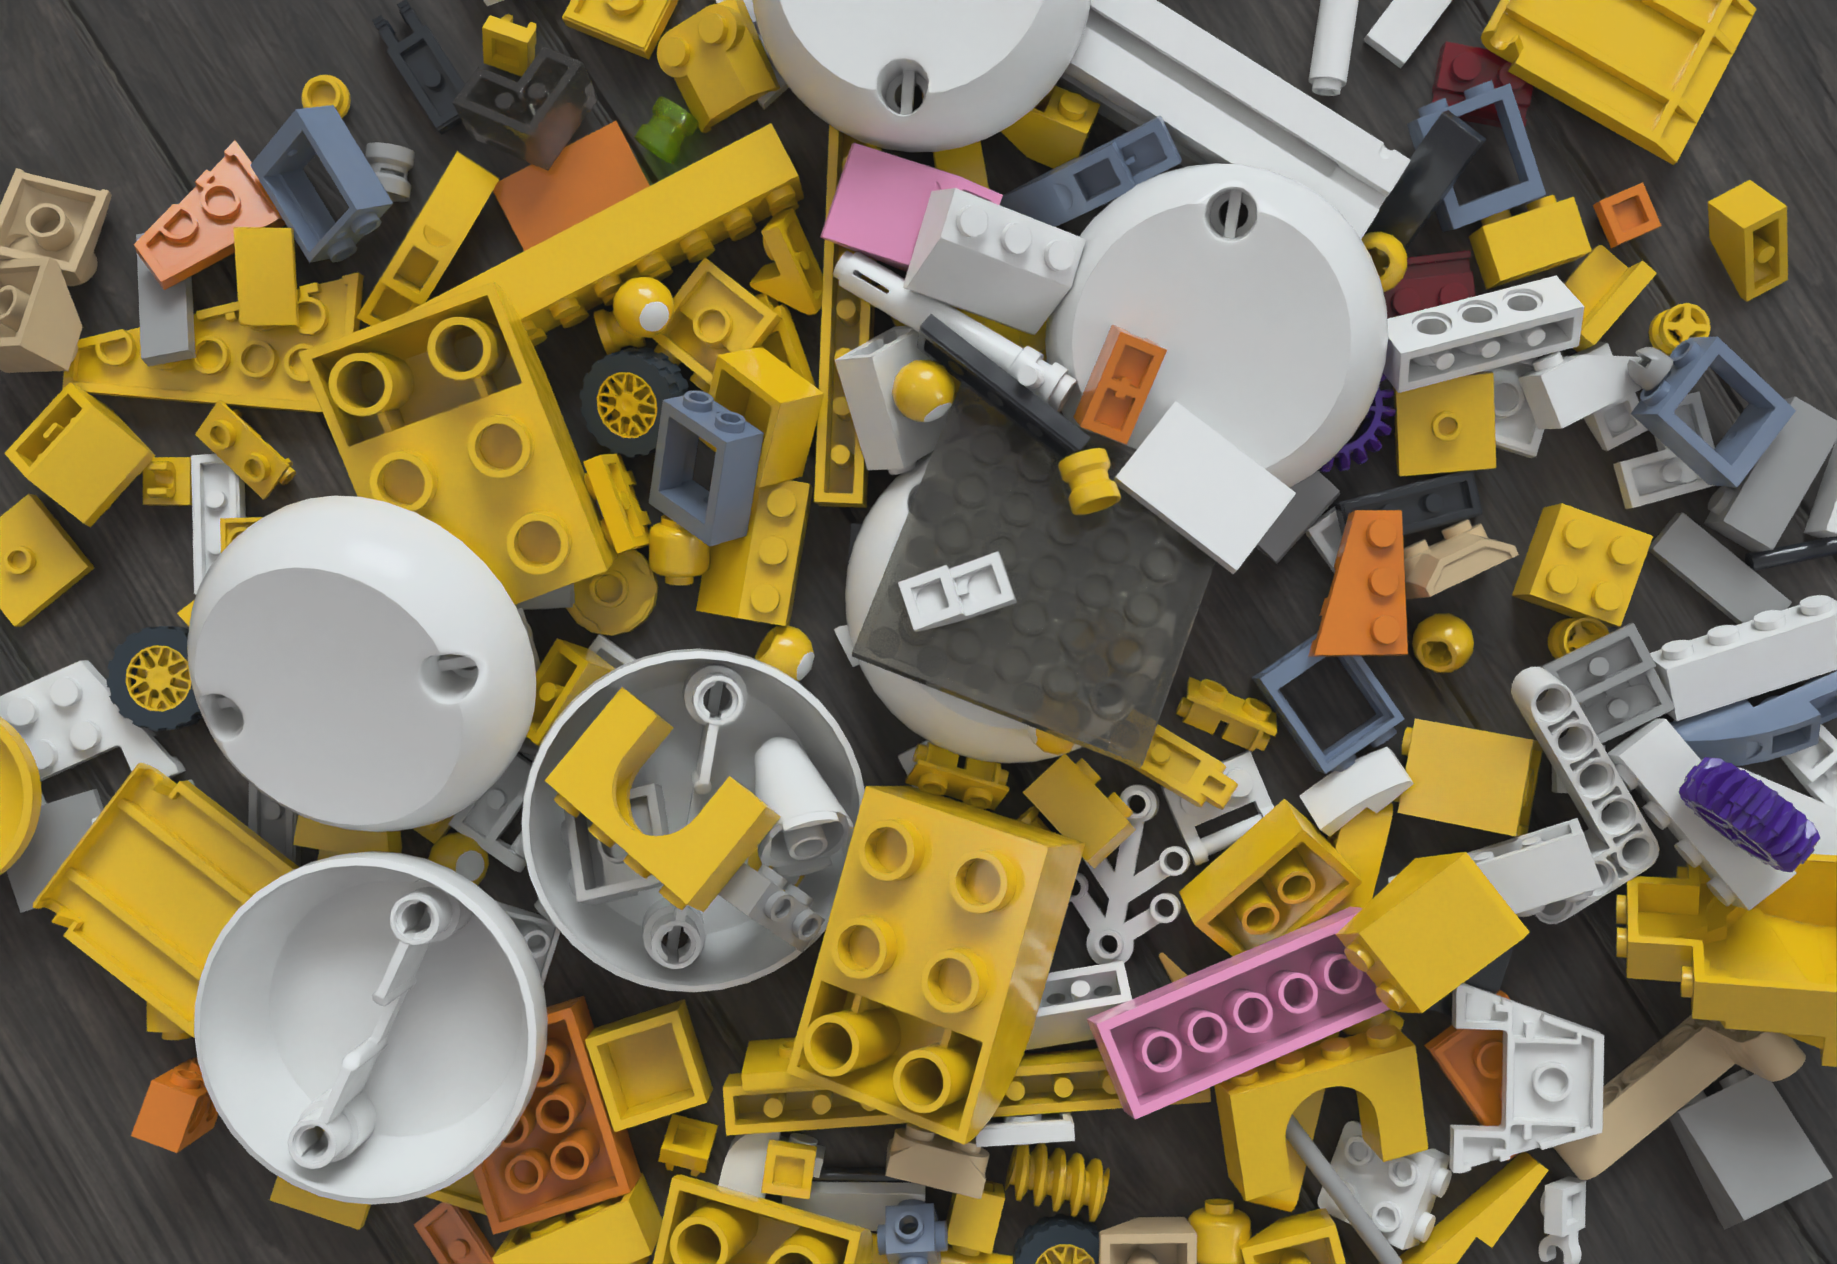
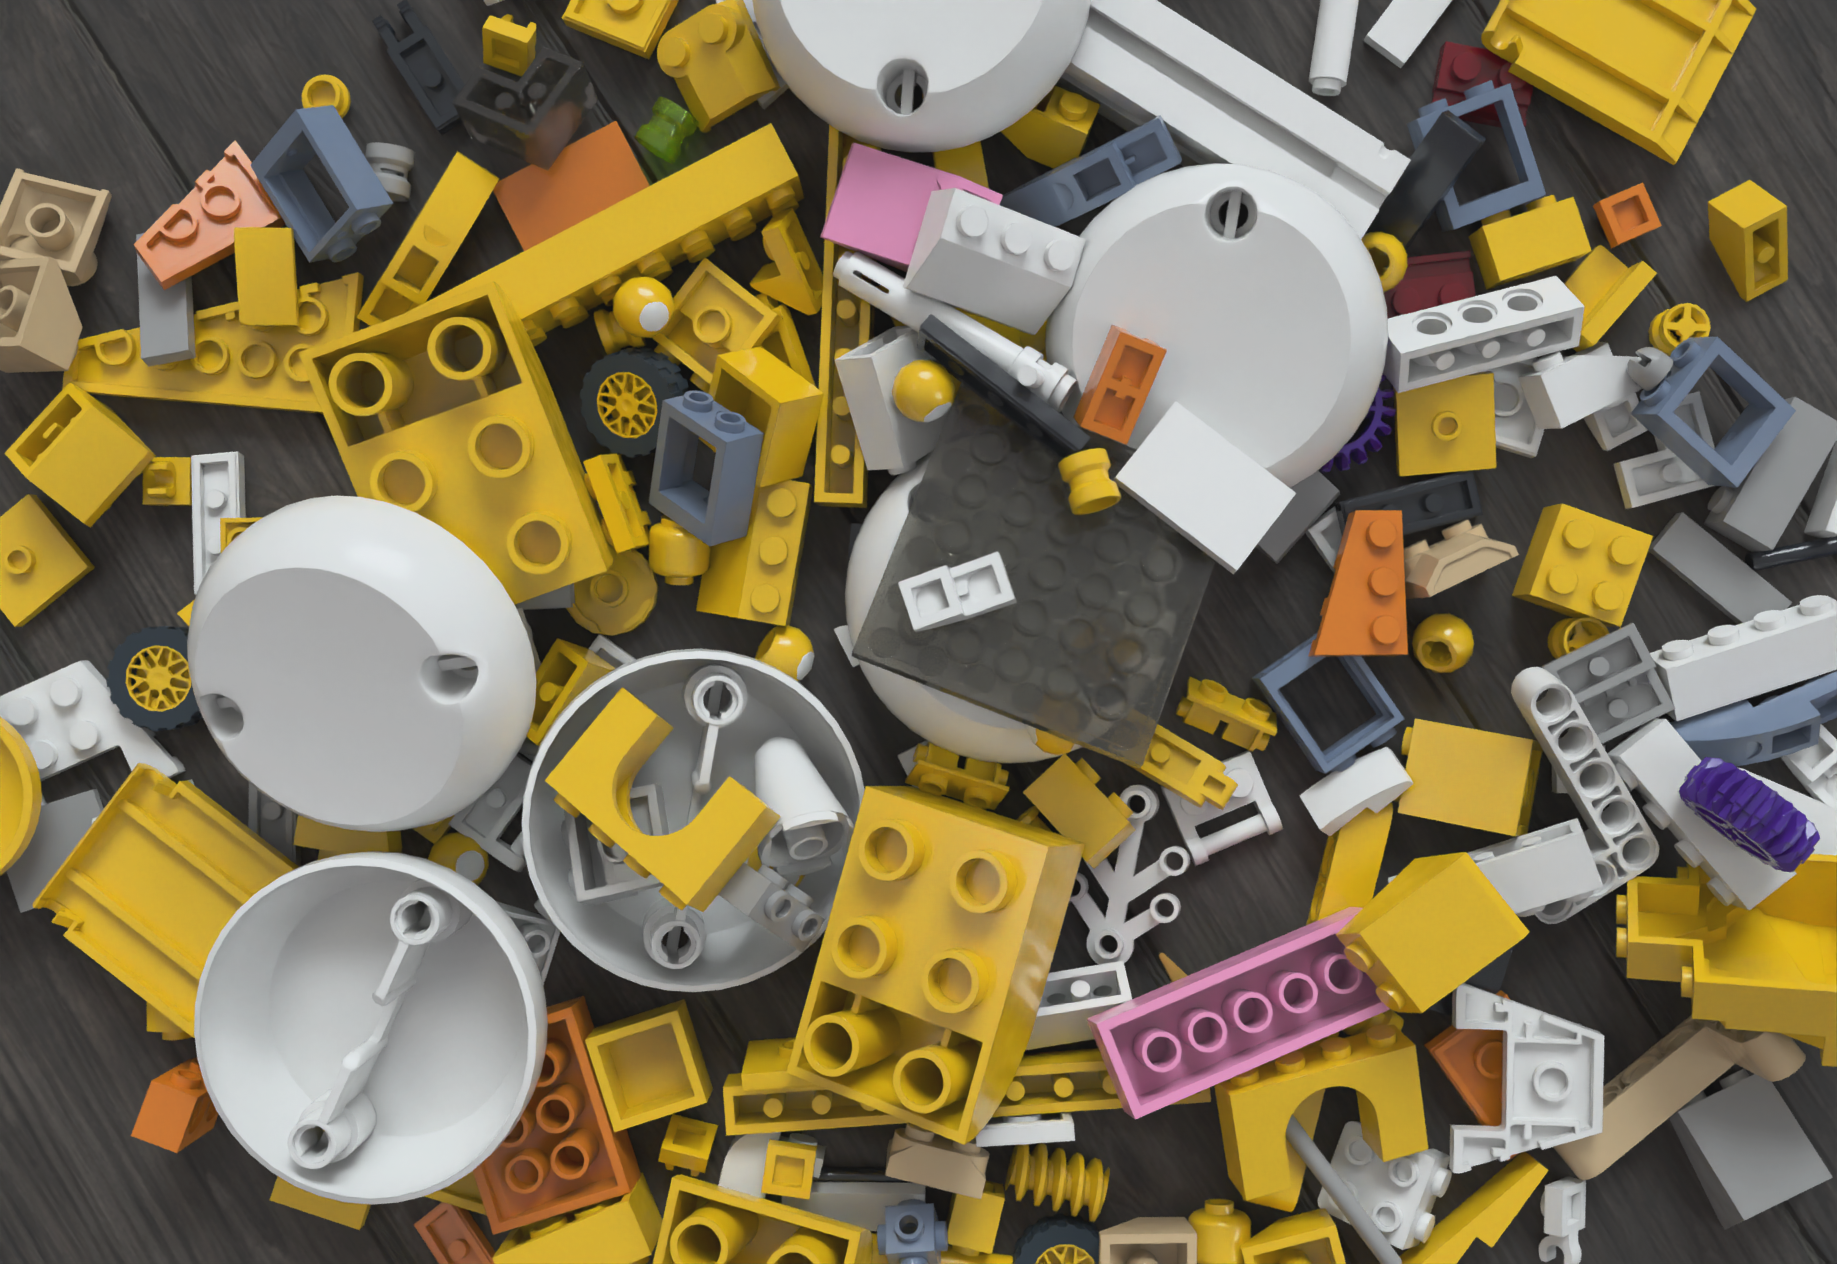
(244, 450): yellow hinge -> none
(1269, 882): yellow slope -> none

